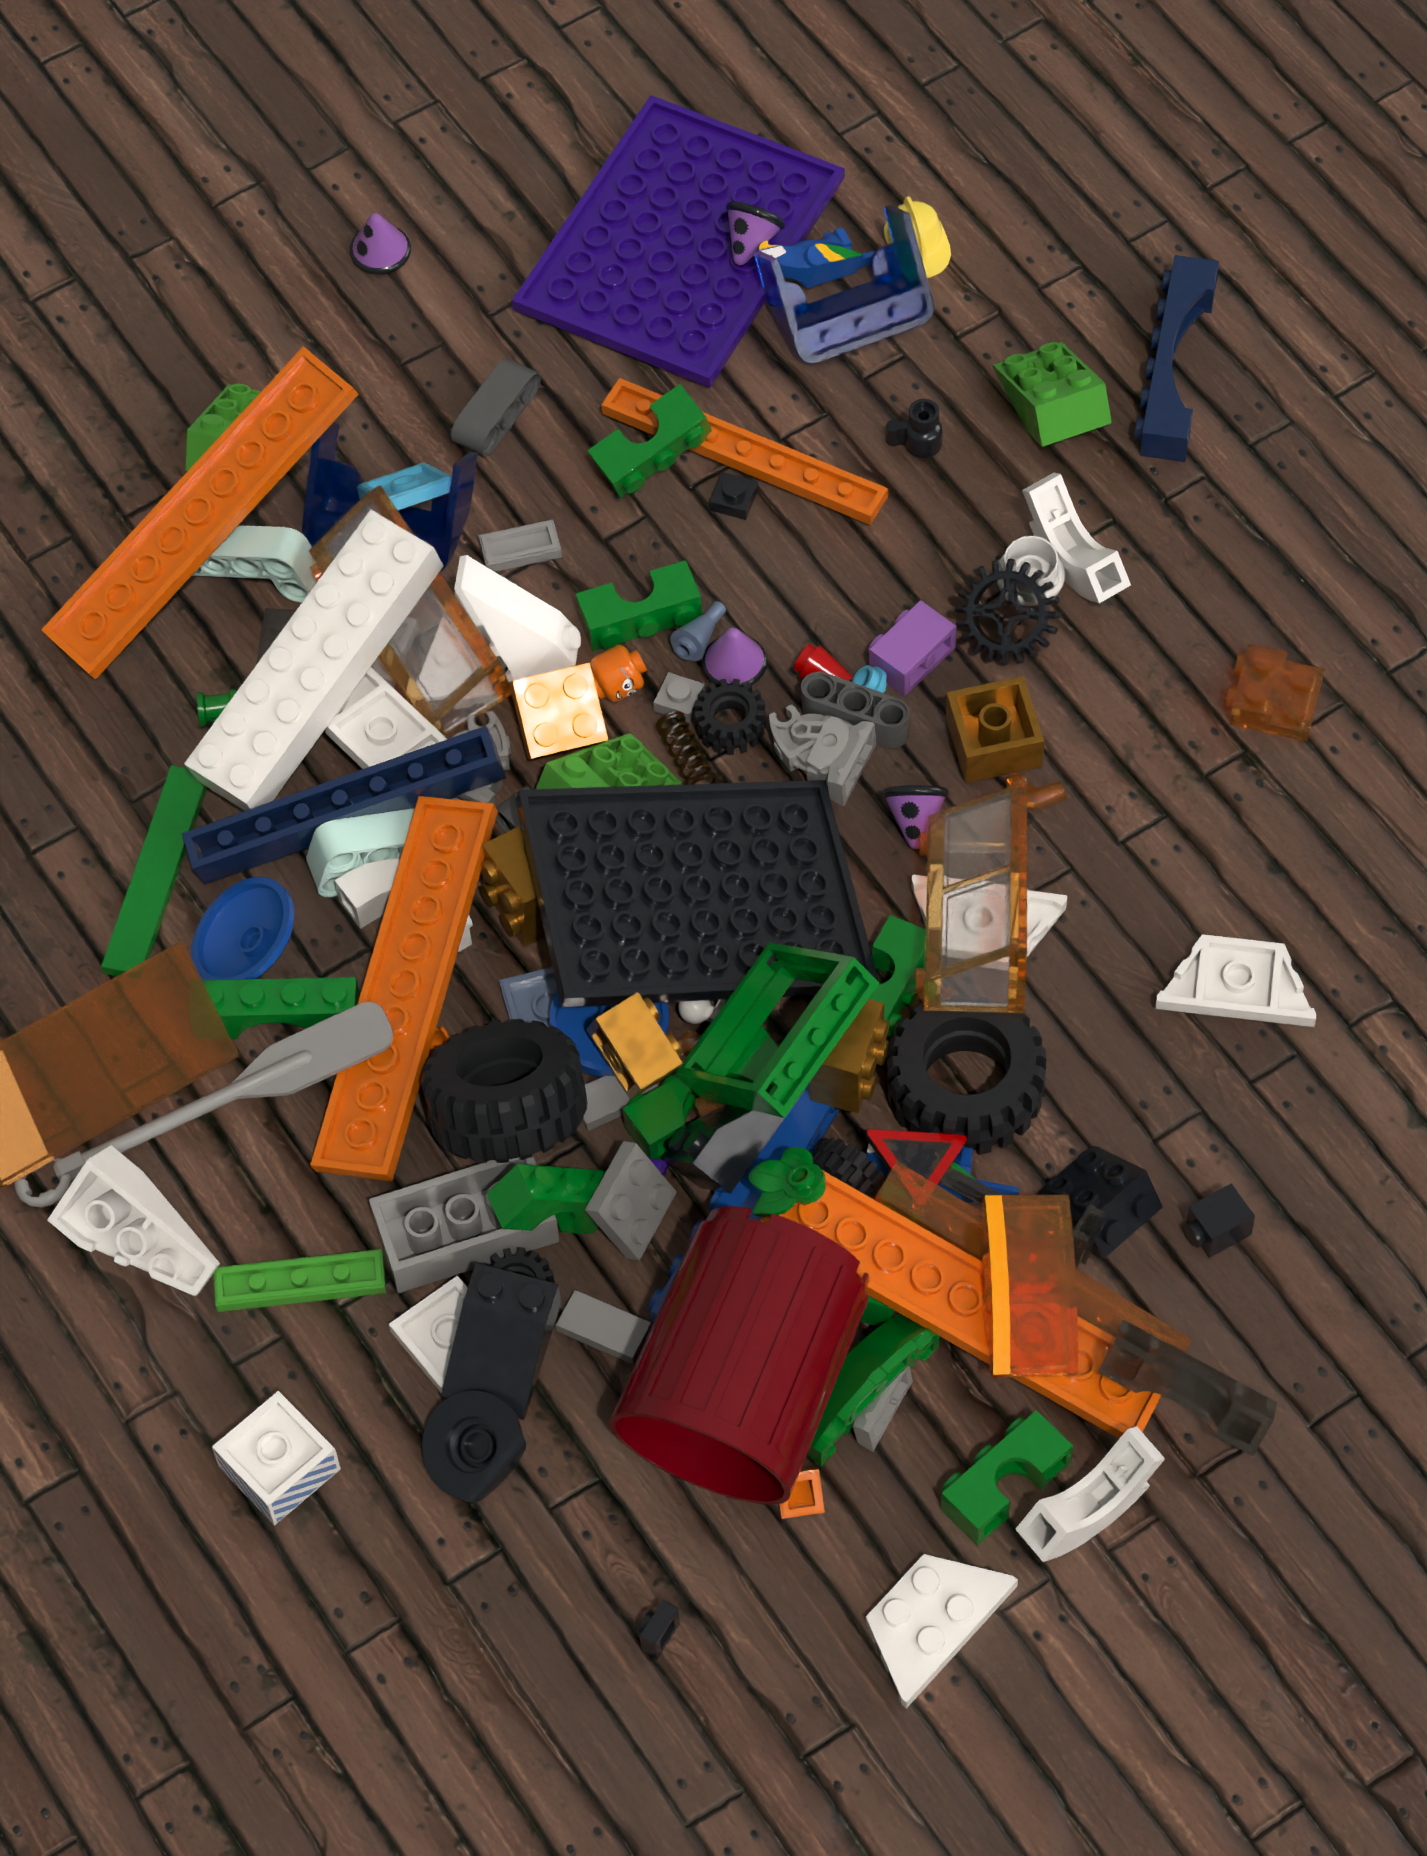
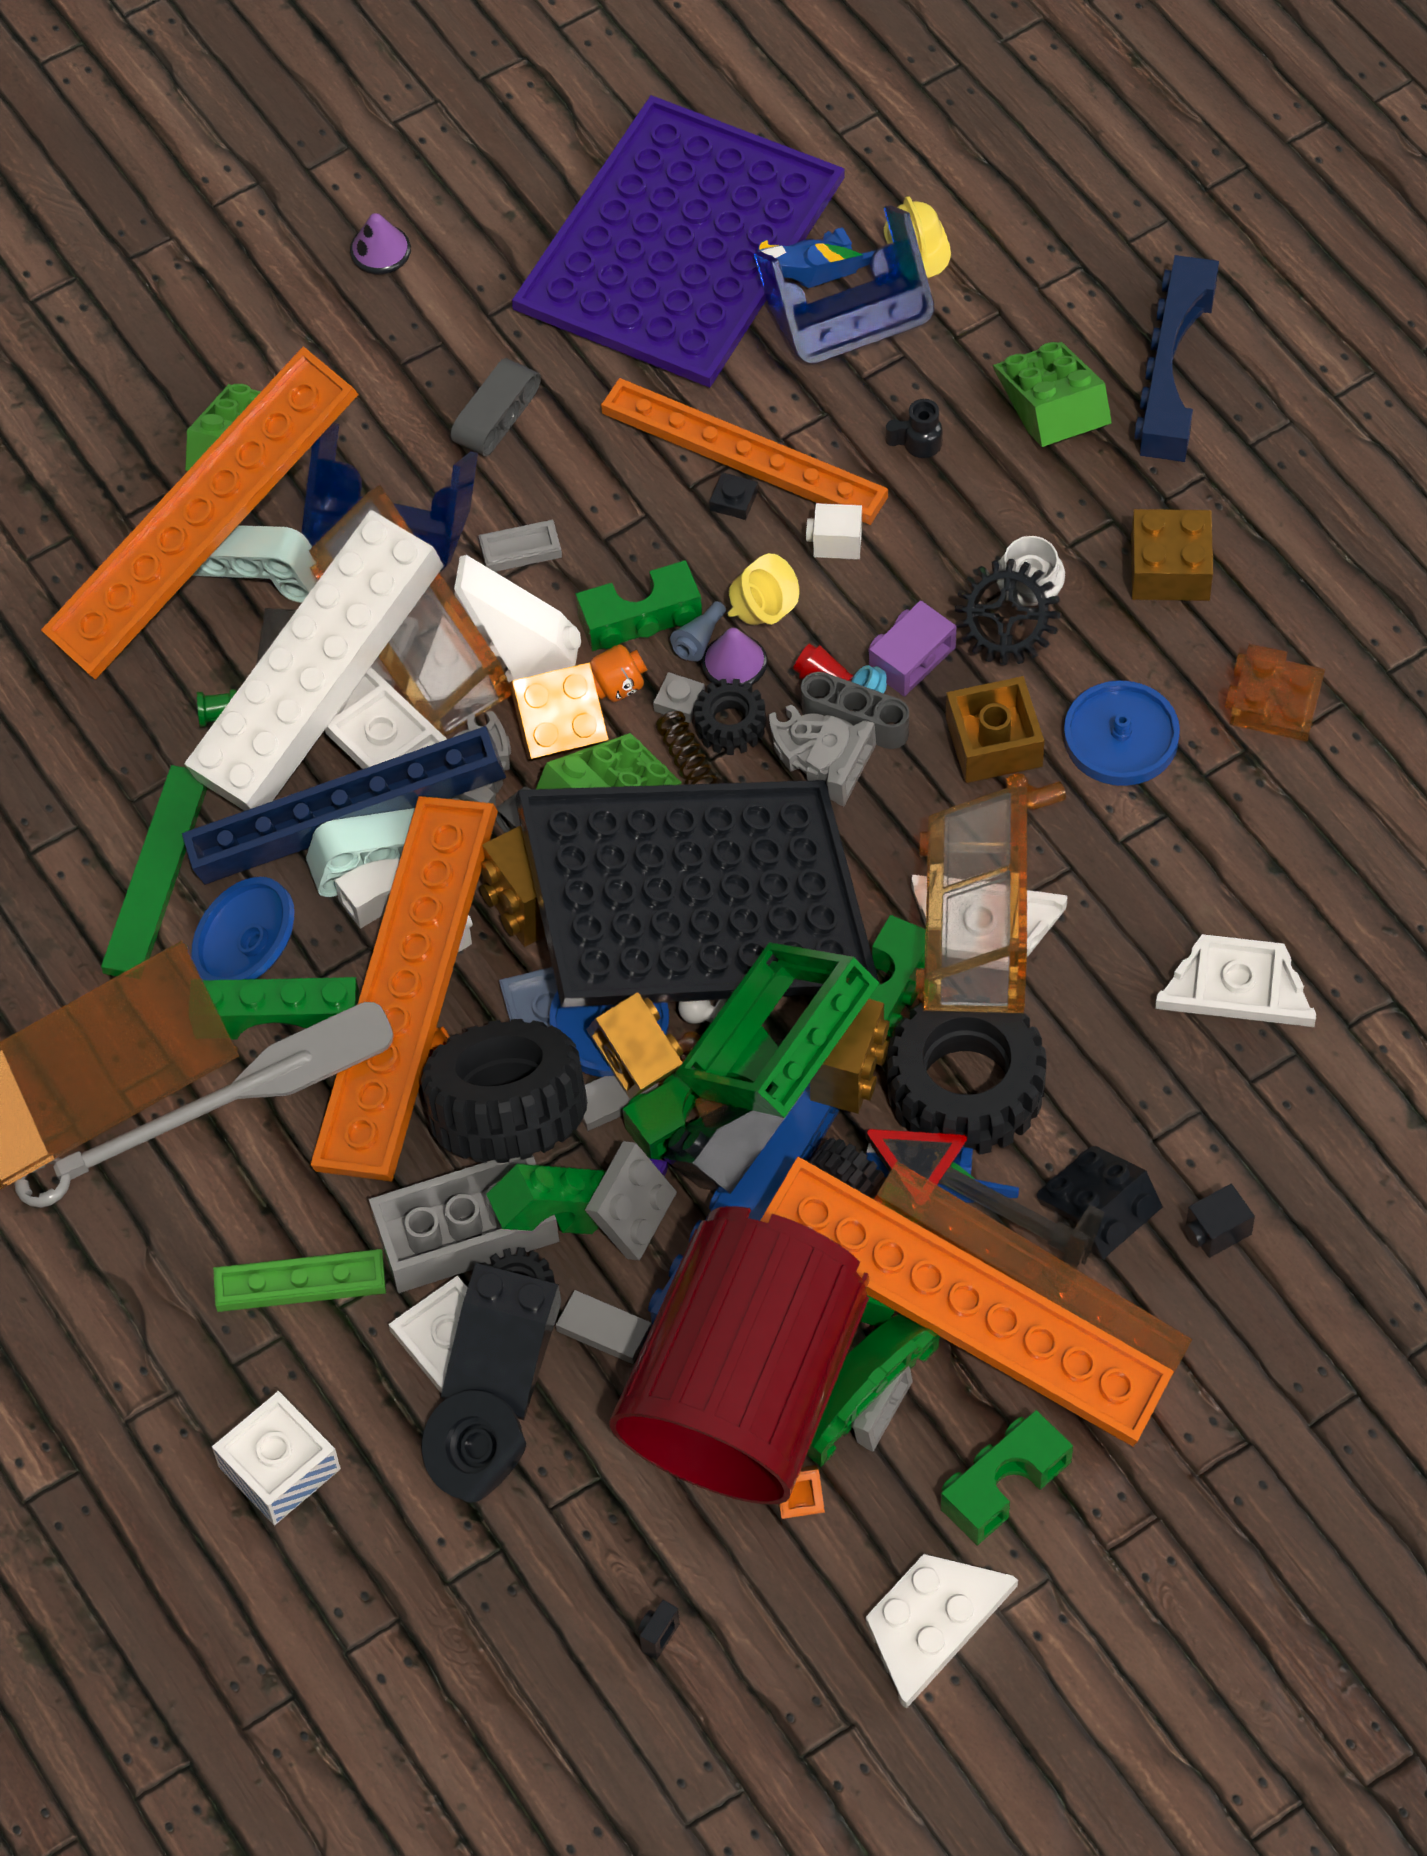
(126, 1217): white wedge -> none
(410, 485): medium azure tile -> none
(629, 463): green arch -> none
(749, 228): medium lavender hat -> none
(764, 591): none -> light yellow piece
(787, 1182): green plate -> none
(836, 531): none -> white brick
(912, 808): hat -> none
(1030, 1286): clear orange slope -> none
(1088, 566): white arch -> none
(1094, 1502): white arch -> none
(1121, 733): none -> blue piece
(1171, 554): none -> pearl gold brick
(1223, 1403): clear smoke arch -> none

